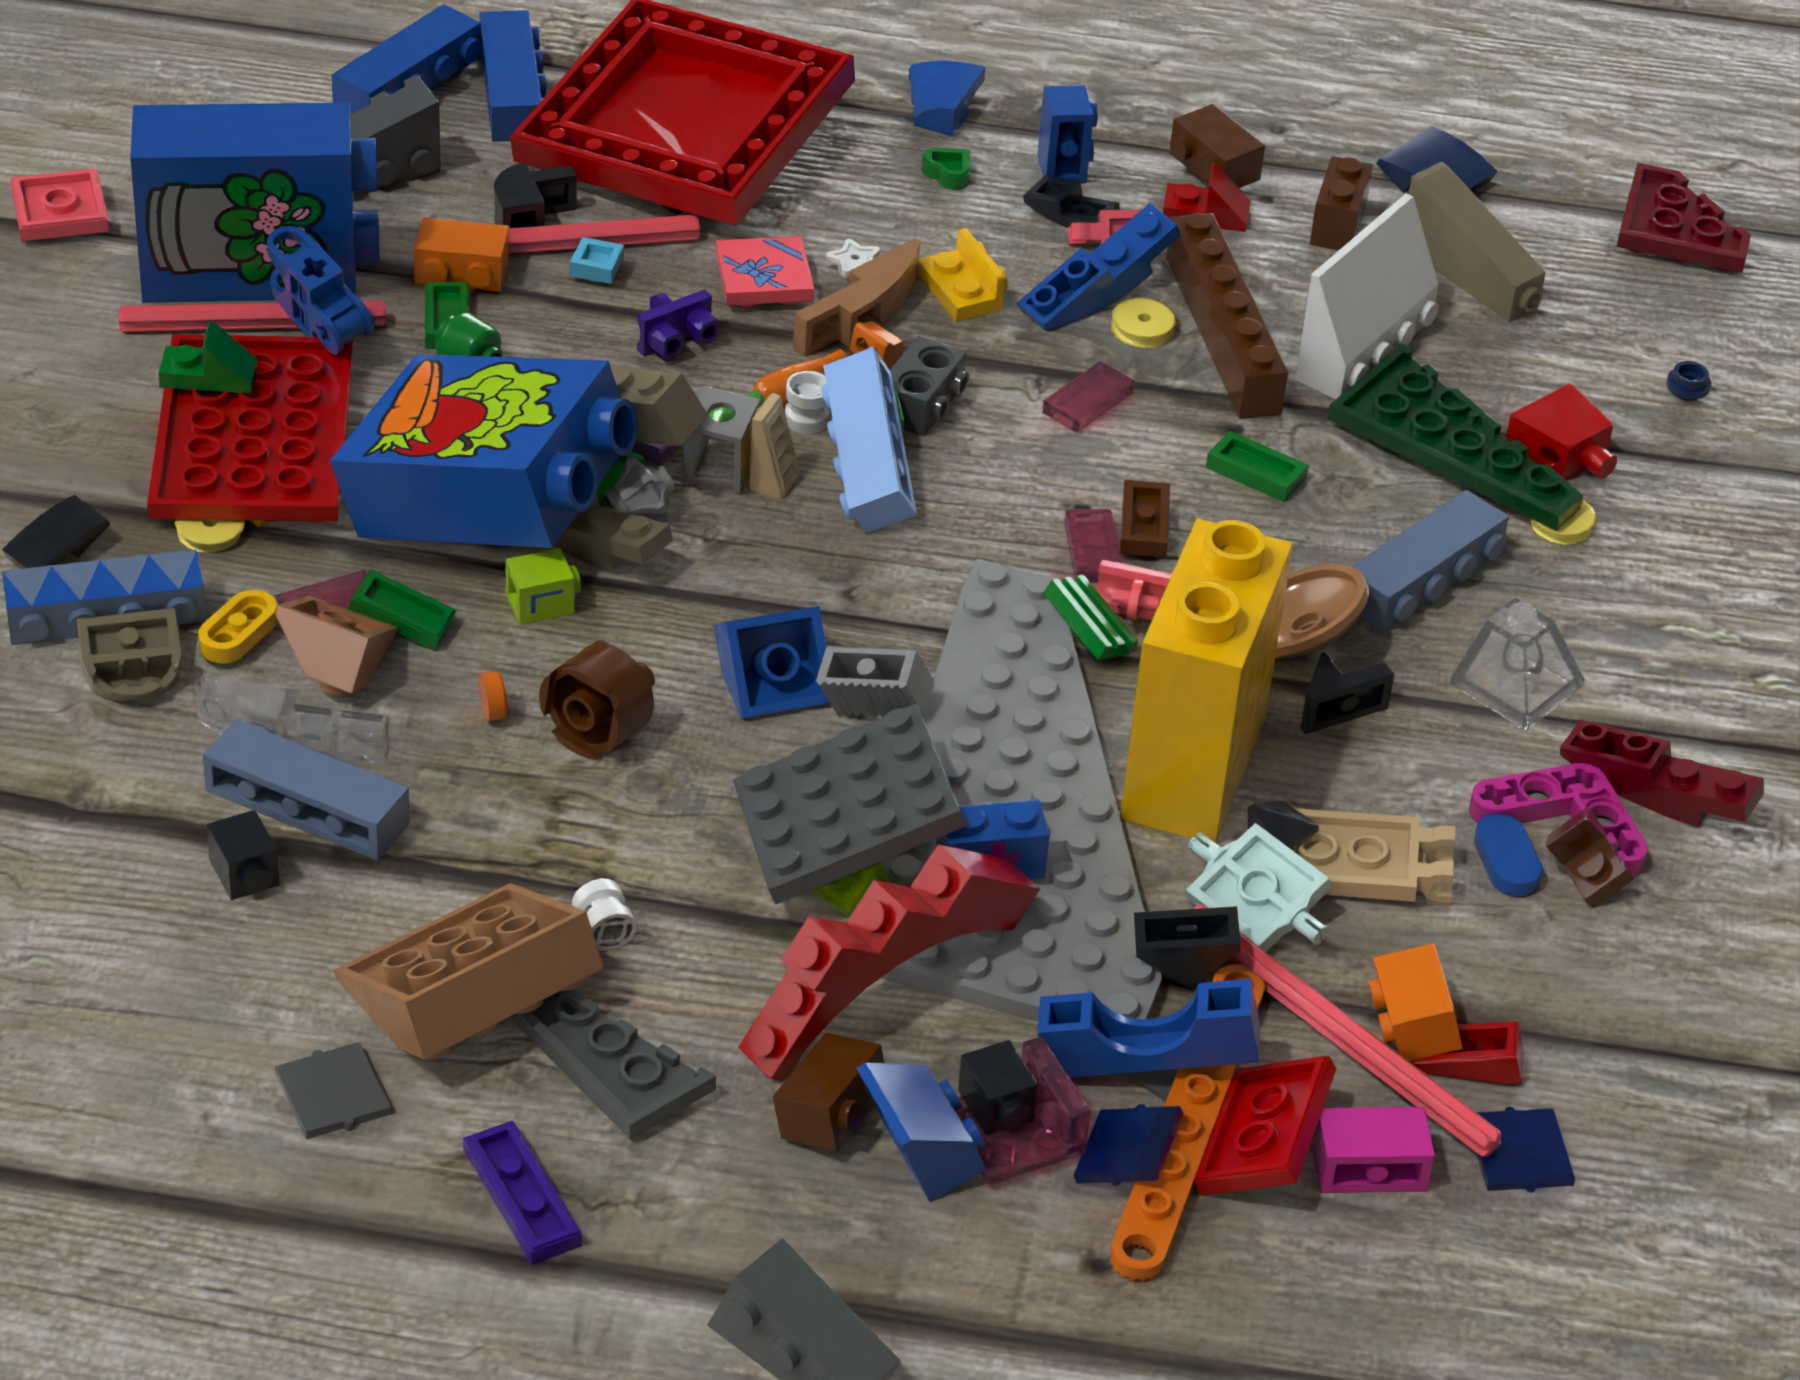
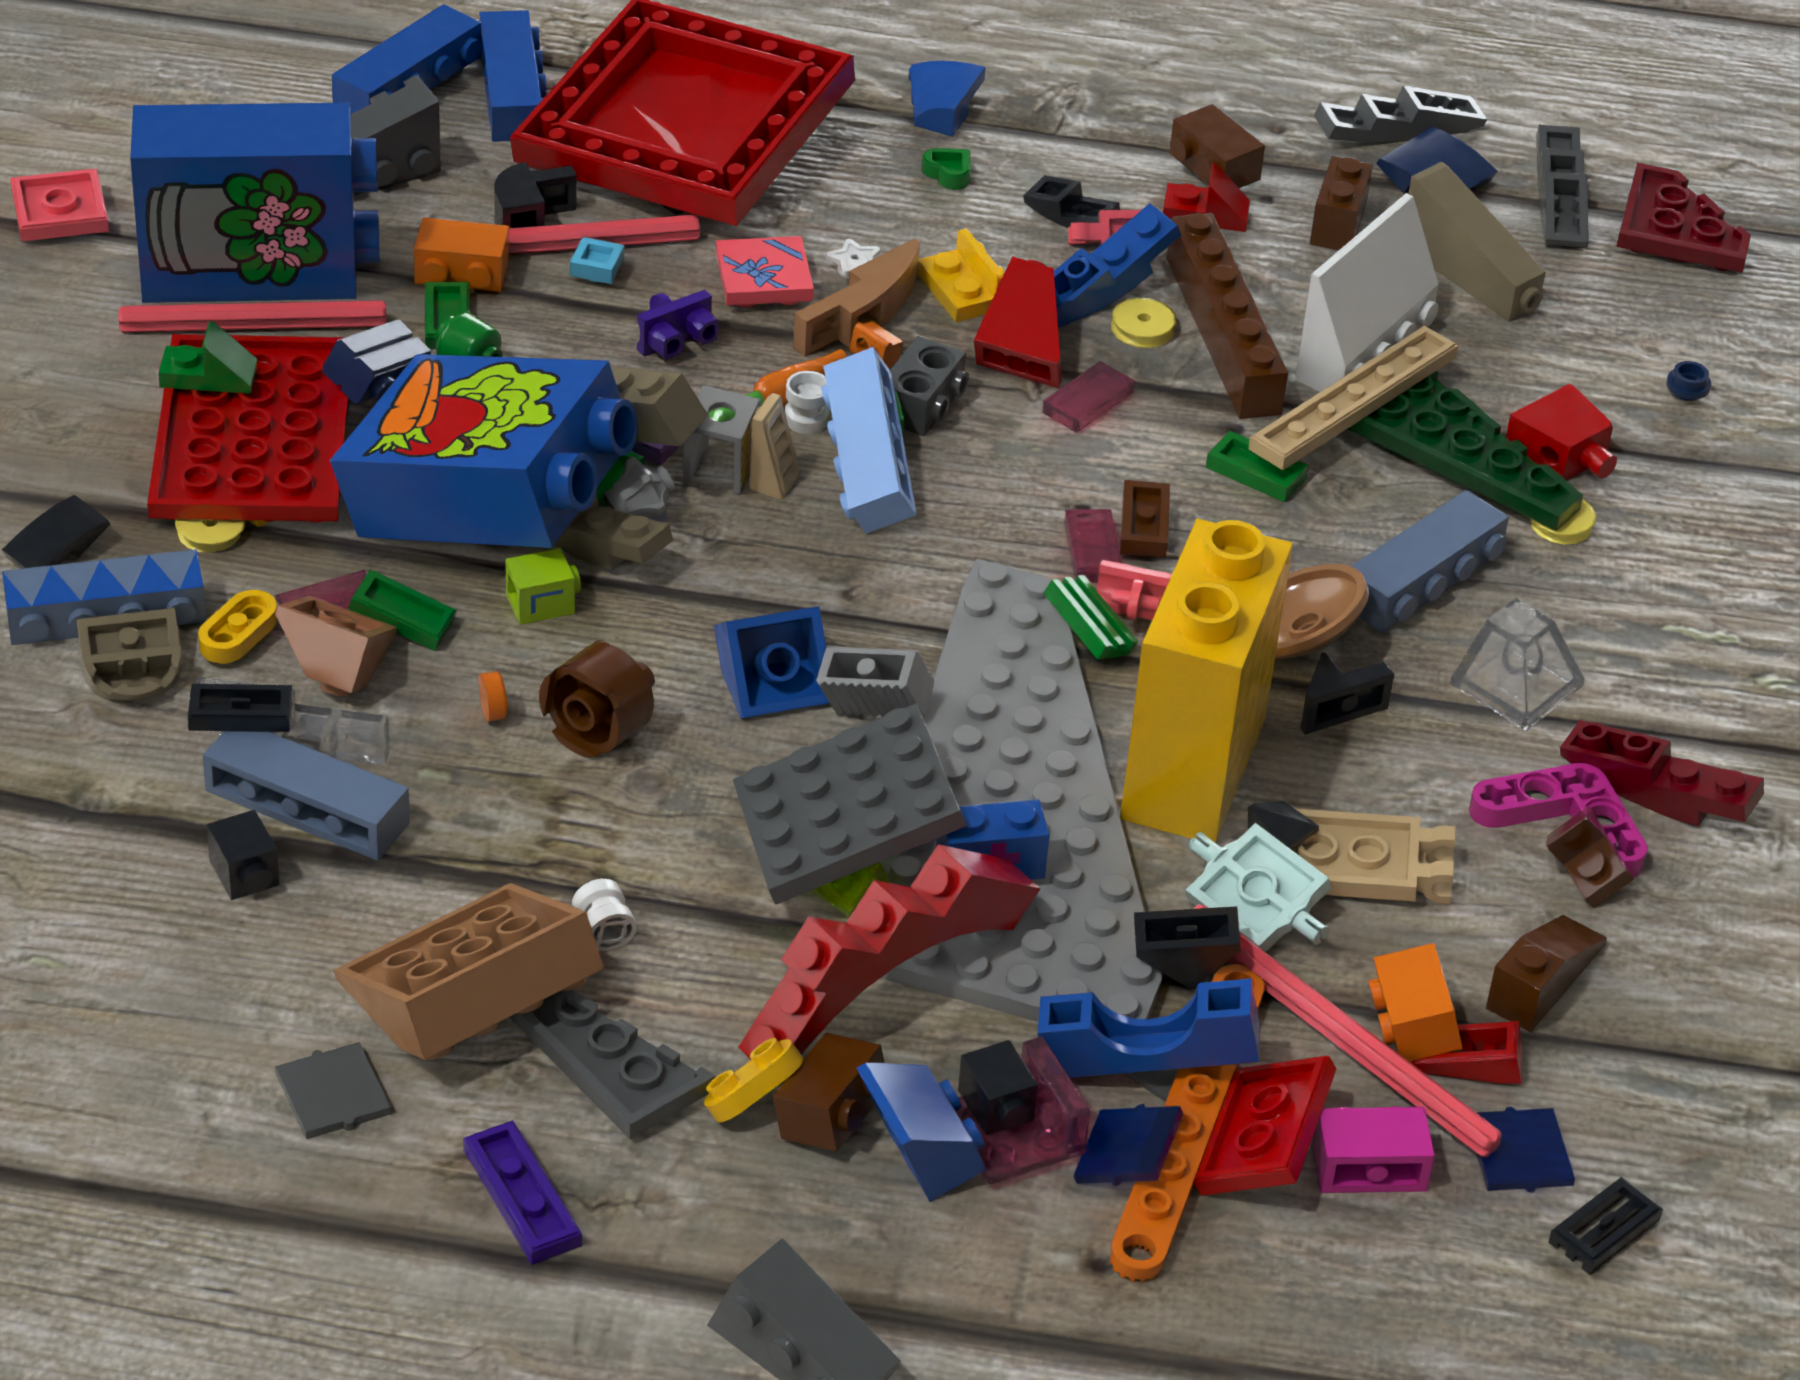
(240, 707): none -> black tile
(316, 292): blue piece -> none
(372, 360): none -> dark blue brick
(736, 1091): none -> yellow plate
(1022, 325): none -> red slope
(1066, 132): blue brick -> none
(1353, 397): none -> tan tile
(1400, 118): none -> dark grey slope
(1507, 854): blue tile -> none
(1541, 970): none -> reddish brown slope
(1562, 186): none -> dark grey slope
(1582, 1248): none -> black tile

